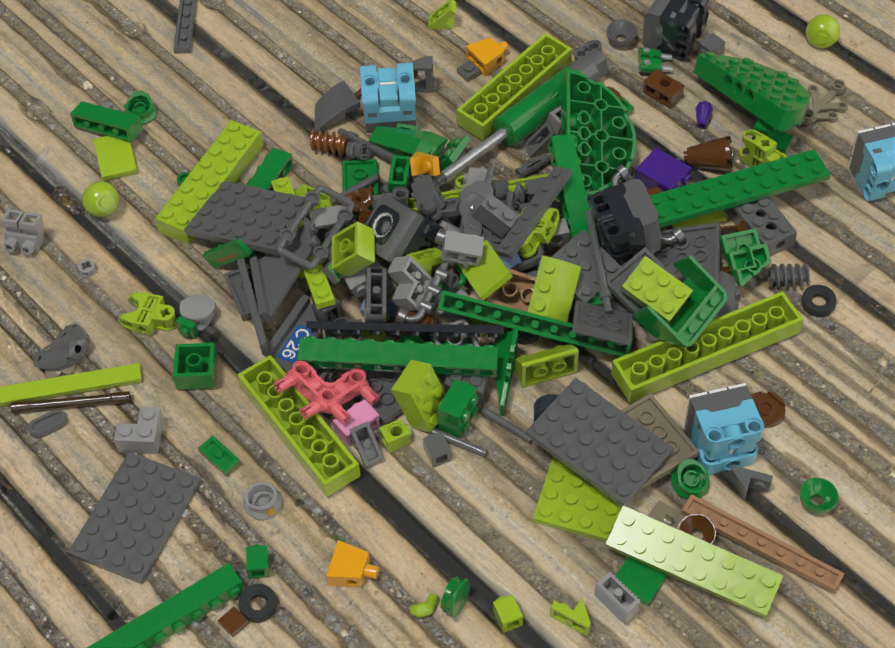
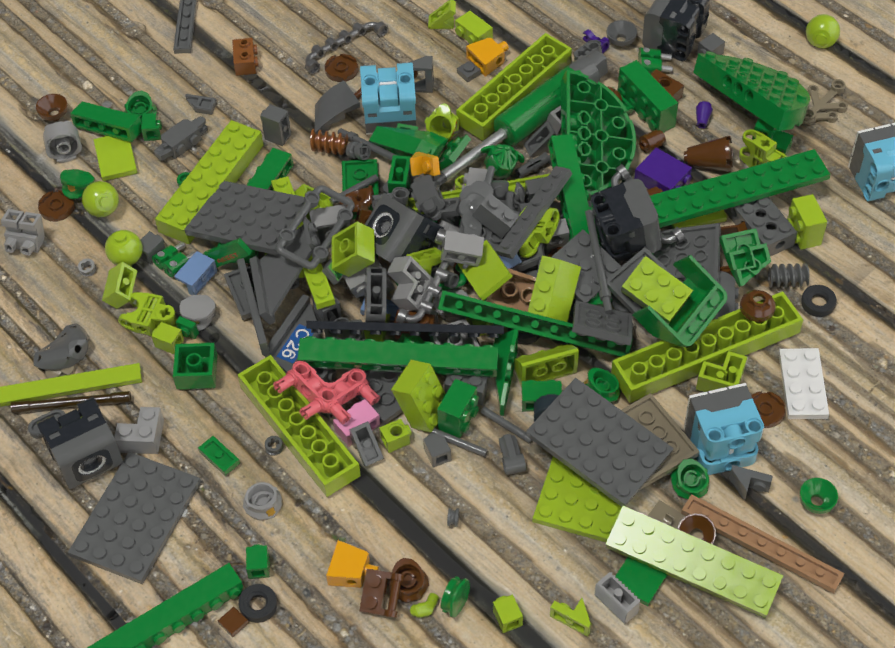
(50, 103): none -> reddish brown piece
(55, 206): none -> reddish brown tile
(62, 141): none -> light grey brick
(74, 182): none -> green hat
(81, 443): none -> piece
(119, 285): none -> lime brick
(123, 247): none -> lime brick
(151, 127): none -> green brick
(151, 245): none -> dark grey brick
(166, 337): none -> lime brick
(170, 259): none -> green piece
(181, 138): none -> dark grey hinge
(196, 272): none -> medium blue panel
(201, 104): none -> dark grey tile
(244, 56): none -> dark orange brick
(273, 451): none -> dark grey bush
(276, 124): none -> dark grey brick
(313, 66): none -> flat silver bar
(341, 68): none -> reddish brown tile
(375, 590): none -> reddish brown plate
(414, 582): none -> reddish brown hat
(443, 122): none -> lime piece
(453, 517): none -> dark grey bush
(472, 28): none -> lime brick
(502, 158): none -> green piece
(512, 459): none -> dark grey piece
(534, 389): none -> green brick
(590, 36): none -> dark purple piece
(603, 383): none -> green hat
(647, 97): none -> green brick
(652, 140): none -> reddish brown brick
(716, 376): none -> lime brick
(757, 311): none -> reddish brown piece
(803, 383): none -> white plate
(808, 221): none -> lime brick

